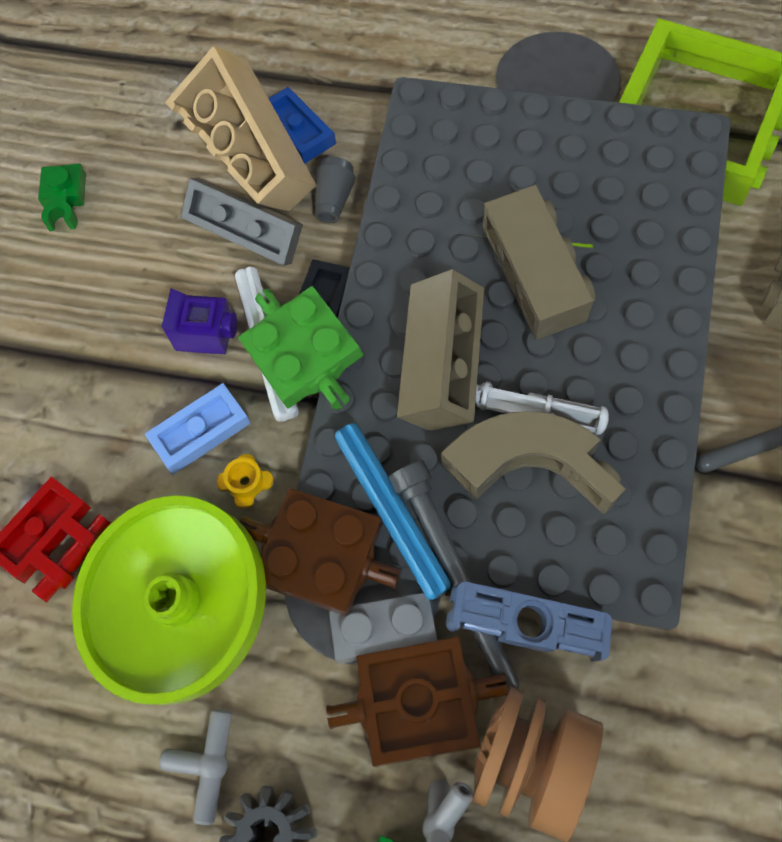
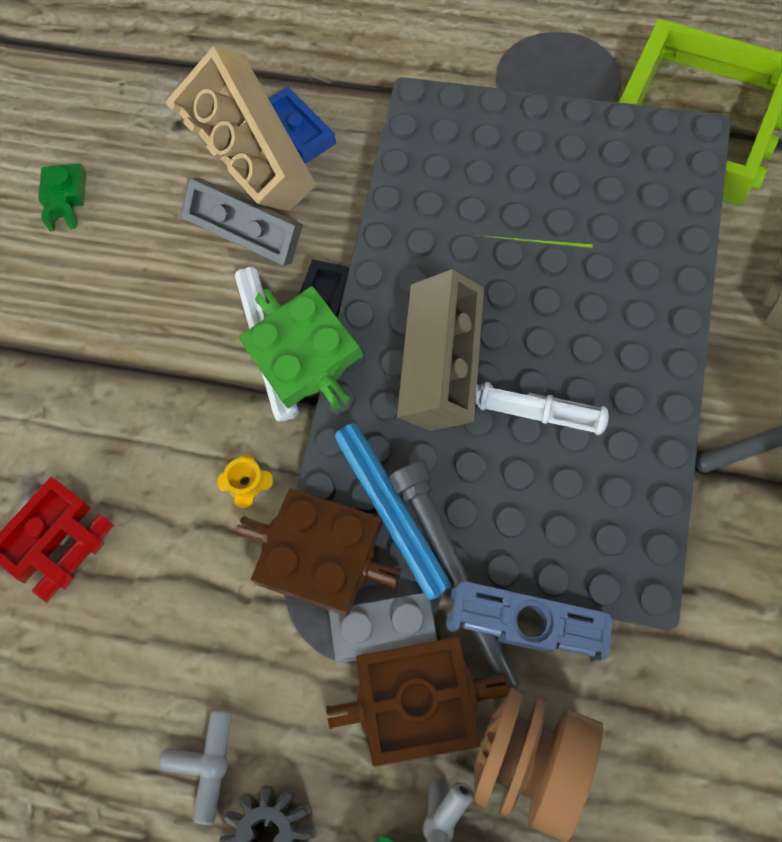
(168, 601): lime dish -> none
(197, 428): light blue plate -> none
(199, 323): dark purple window -> none
(333, 187): dark grey cone -> none
(532, 440): dark tan arch -> none
(538, 262): dark tan brick -> none

